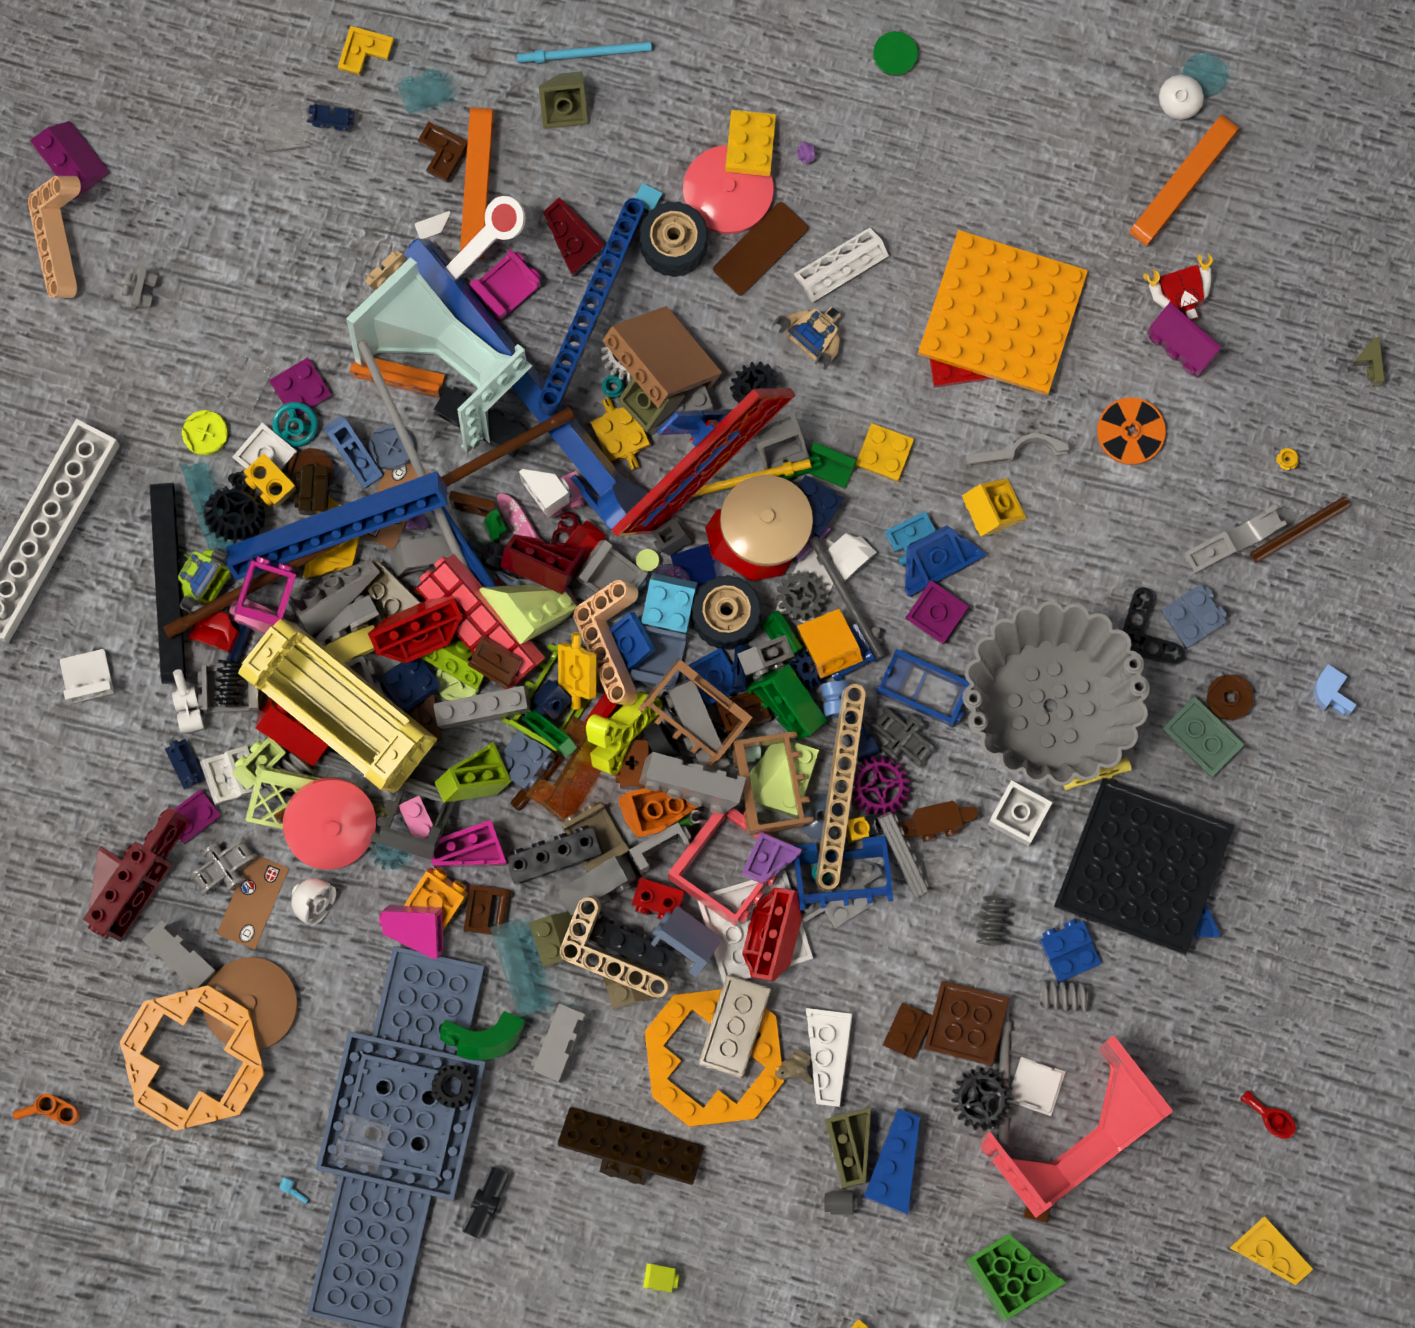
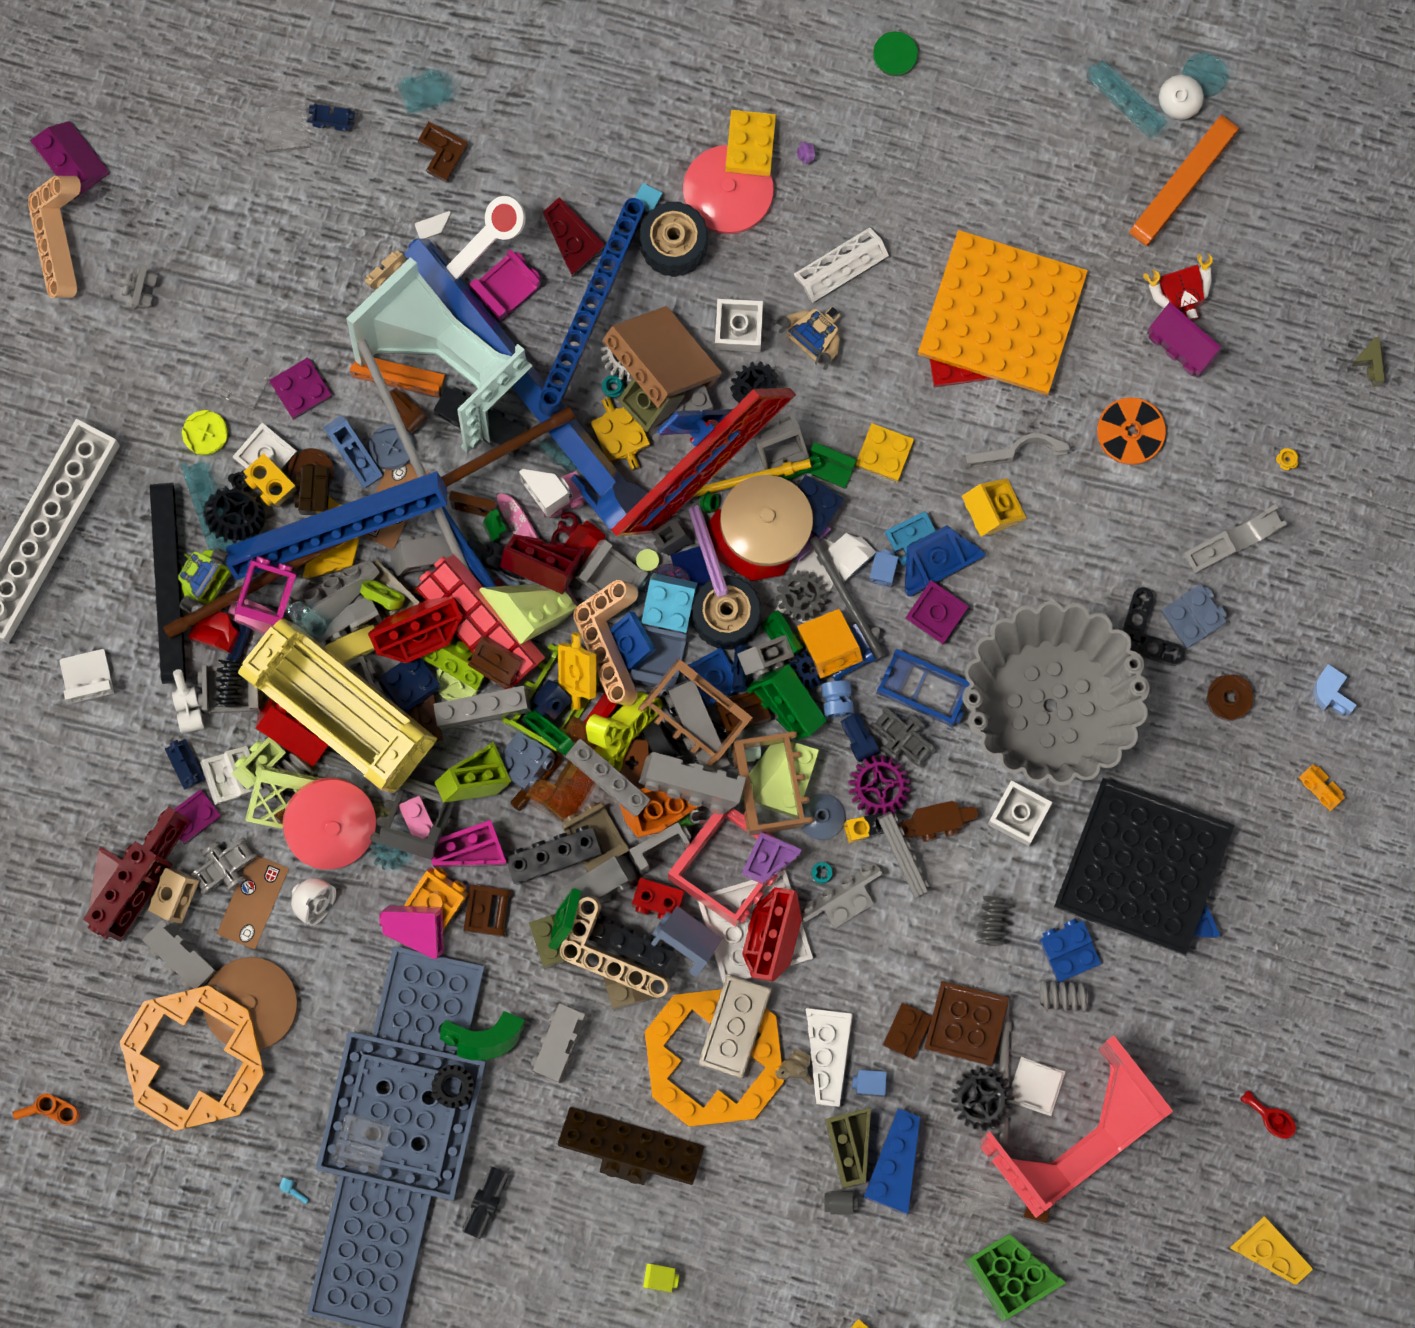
(173, 895): none -> tan brick
(290, 407): teal piece -> none
(310, 615): none -> clear light blue beam
(363, 43): yellow plate -> none
(382, 594): none -> lime plate
(410, 413): none -> reddish brown piece
(417, 522): medium lavender plant -> none
(476, 173): orange beam -> none
(515, 968): clear light blue brick -> none
(540, 56): medium azure bar -> none
(557, 455): none -> clear light blue pin
(563, 100): olive slope -> none
(564, 919): none -> green tile
(607, 777): none -> light grey bracket
(708, 551): none -> lavender axle
(709, 502): none -> green plate
(738, 325): none -> white brick
(760, 248): reddish brown piece -> none
(847, 777): tan beam -> none
(869, 1083): none -> medium blue brick
(872, 848): blue hinge -> none
(883, 568): none -> medium blue brick
(1121, 767): light yellow pin -> none
(1125, 98): none -> clear light blue fence
(1202, 737): sand green plate -> none
(1300, 529): reddish brown axle -> none
(1328, 795): none -> light orange hinge

